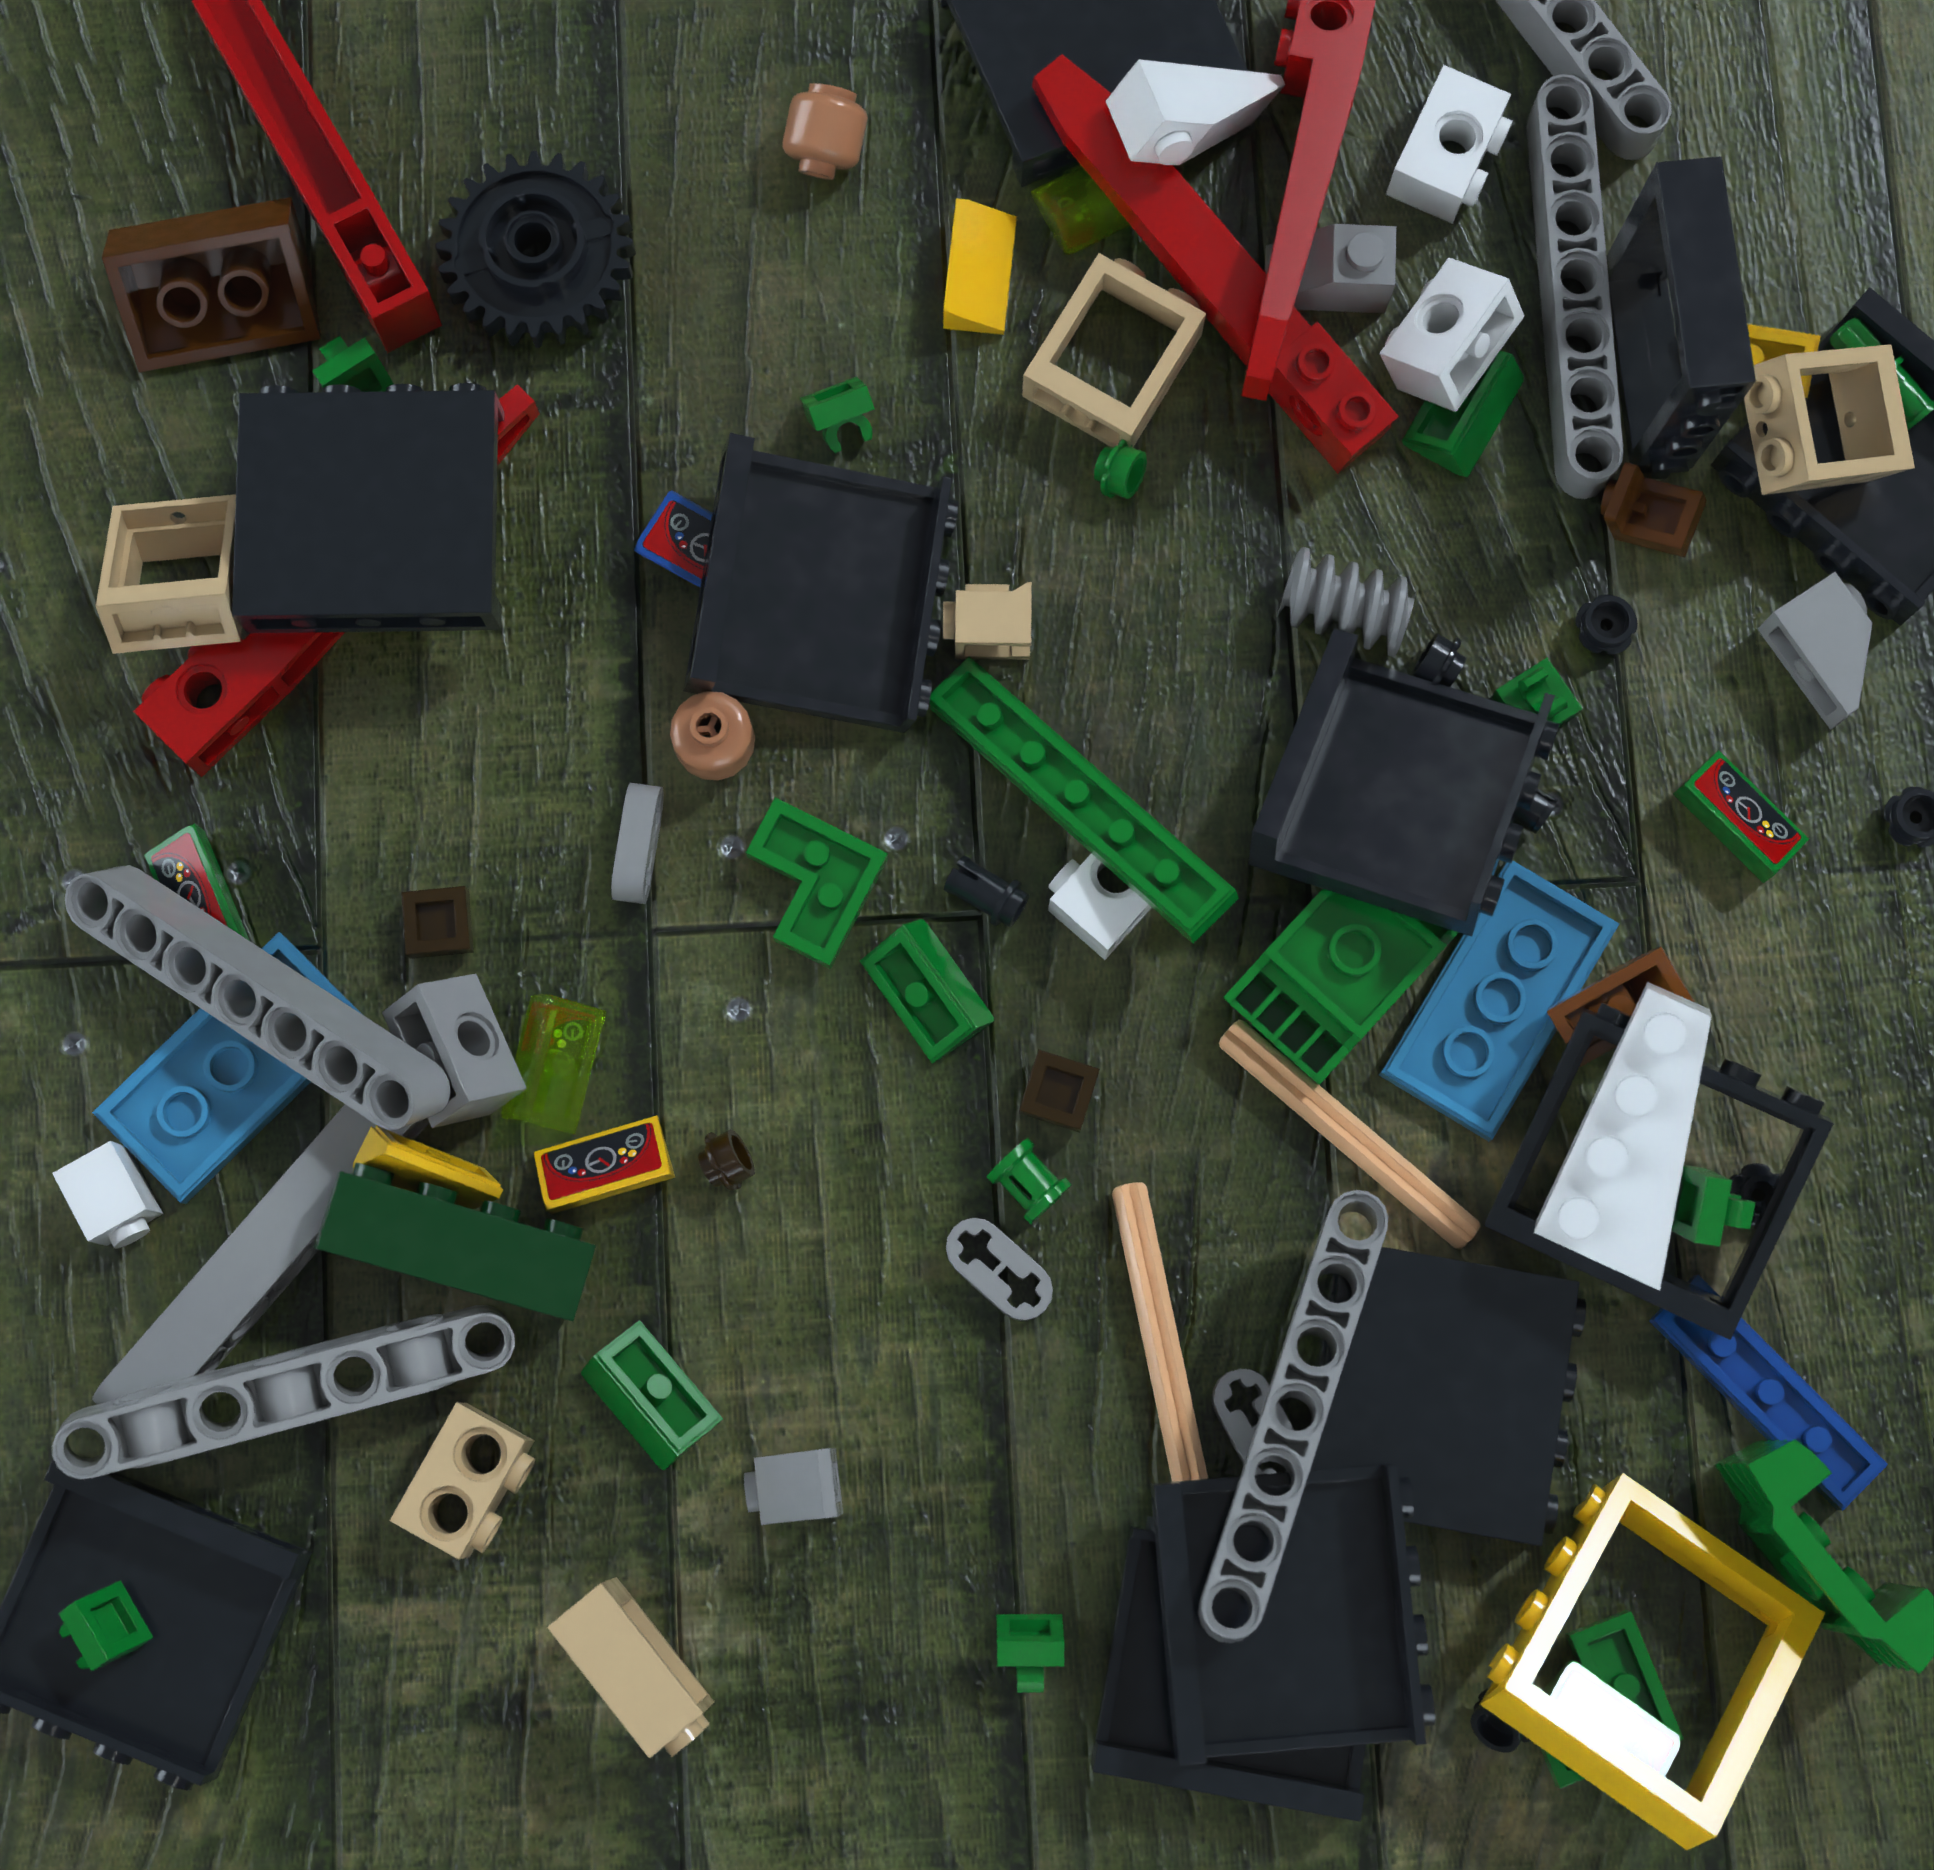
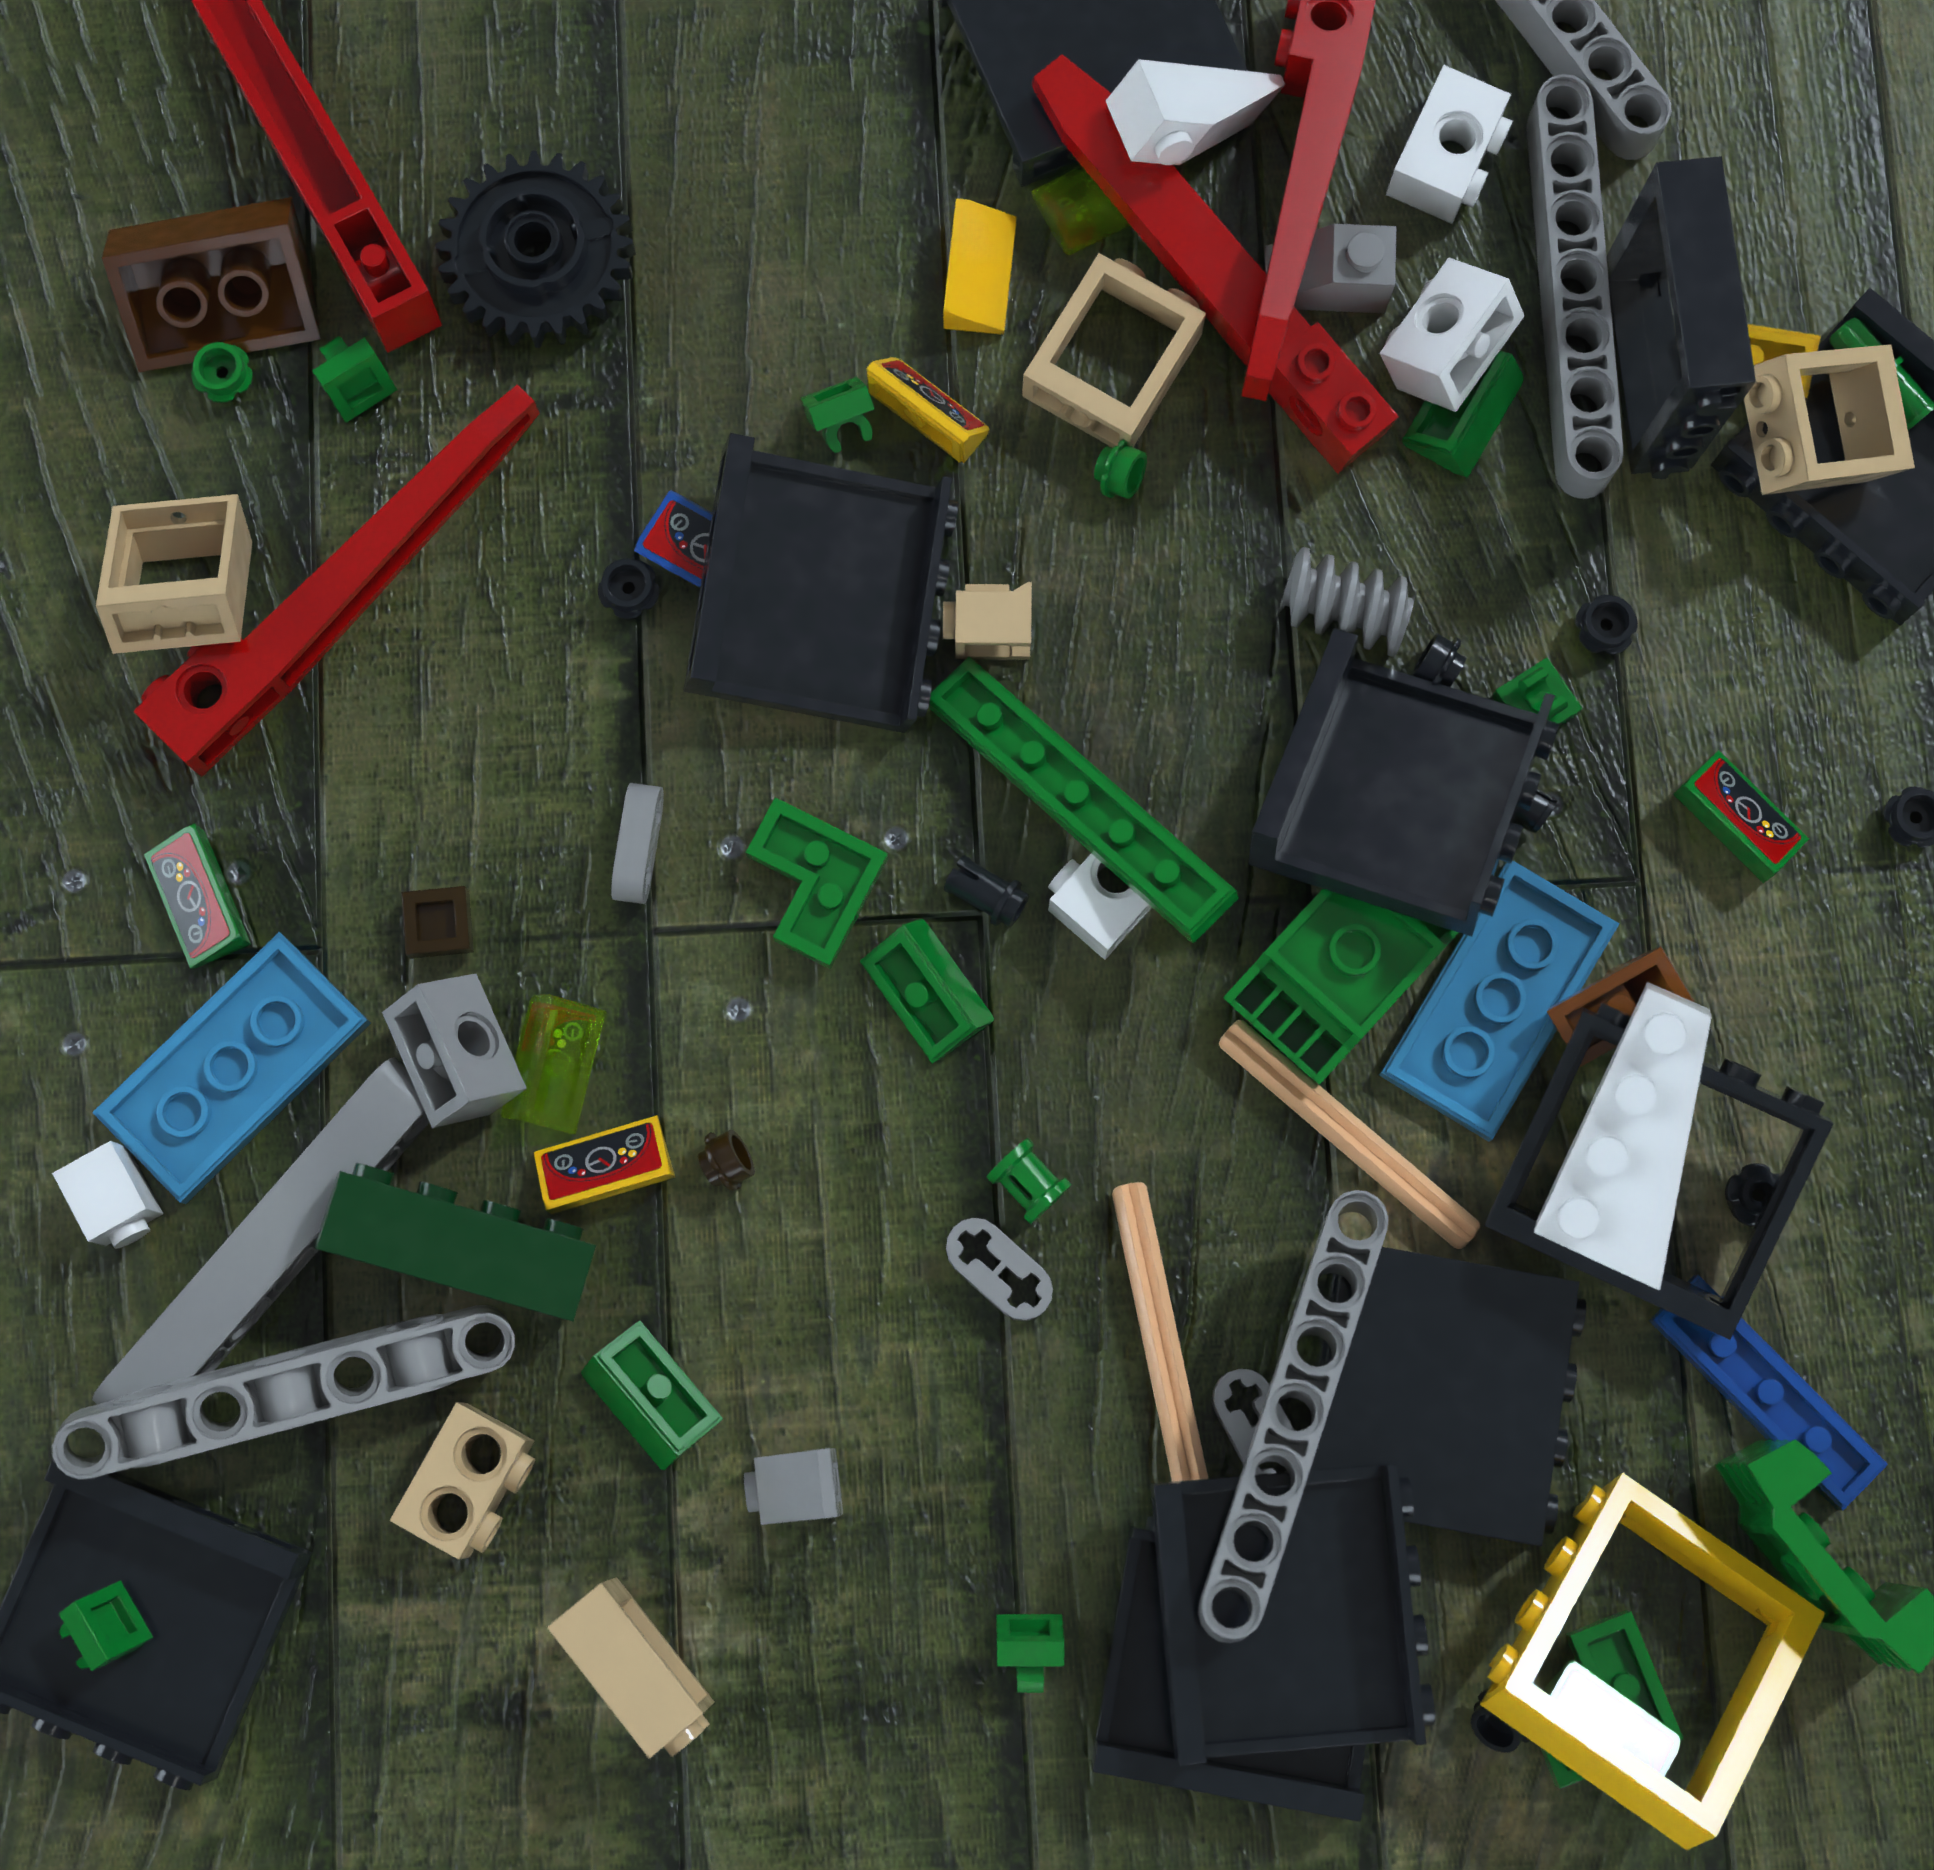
(217, 357): none -> green plate
(258, 996): light grey beam -> none
(366, 510): black panel -> none
(419, 1162): yellow slope -> none
(628, 572): none -> black plate
(724, 751): nougat head -> none
(824, 130): nougat head -> none
(925, 407): none -> yellow slope
(1059, 1091): dark brown plate -> none
(1651, 511): reddish brown bracket -> none
(1707, 1205): green tile -> none
(1824, 645): light grey slope -> none

